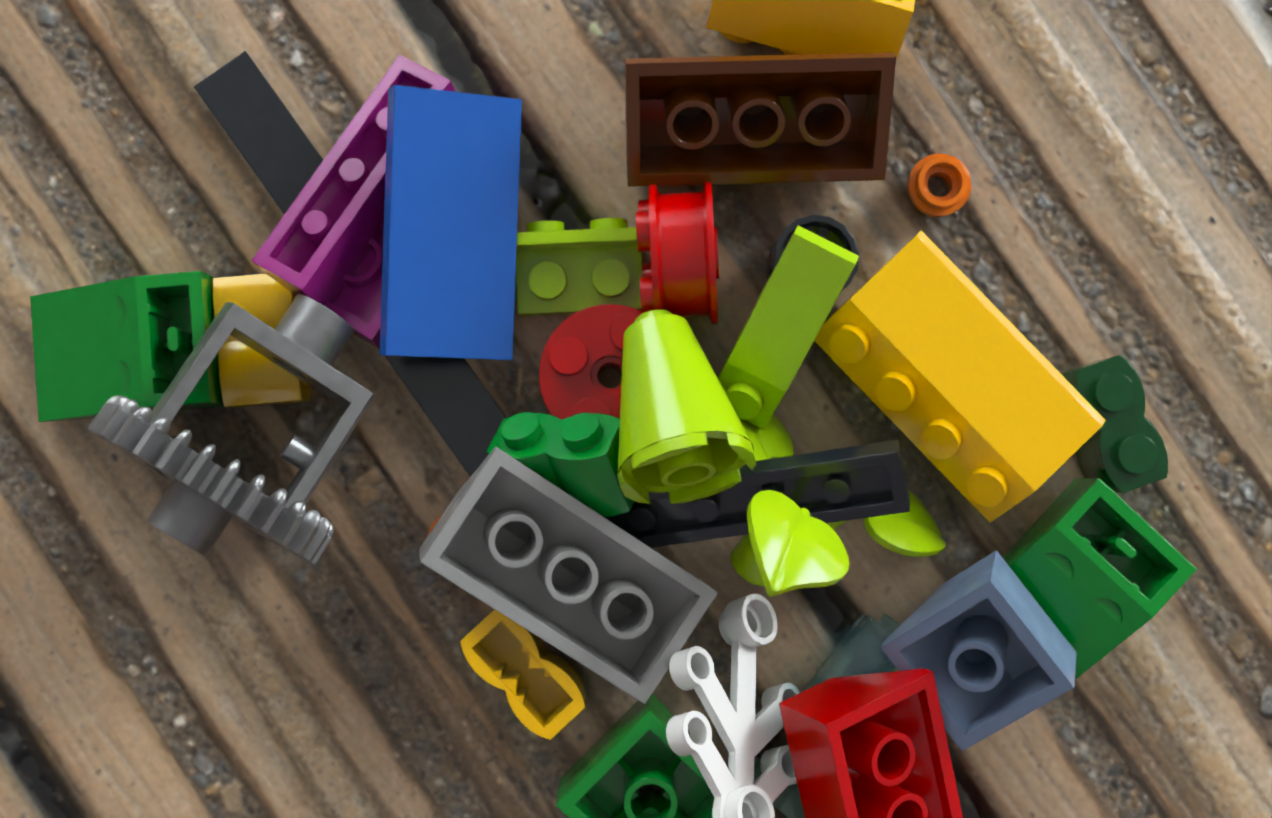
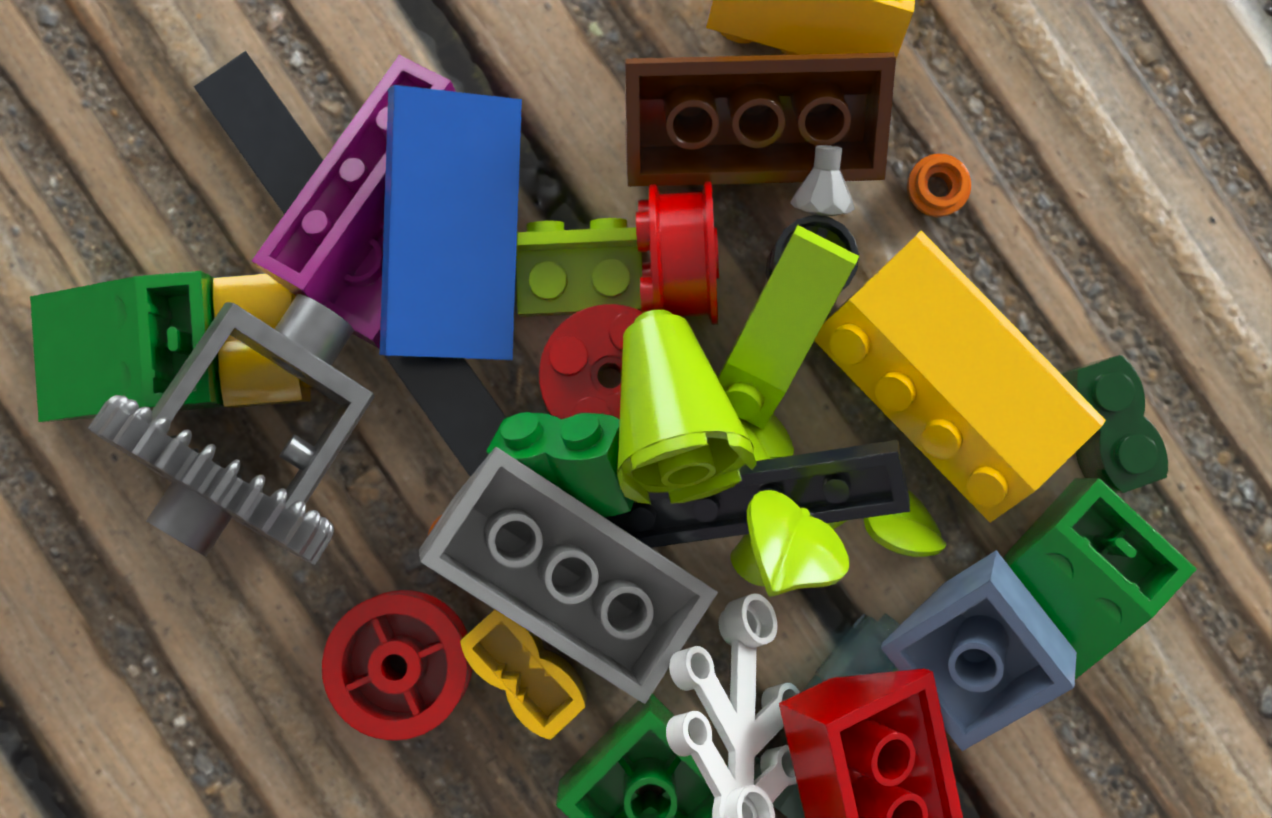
(365, 685): none -> red wheel
(824, 187): none -> light grey rock

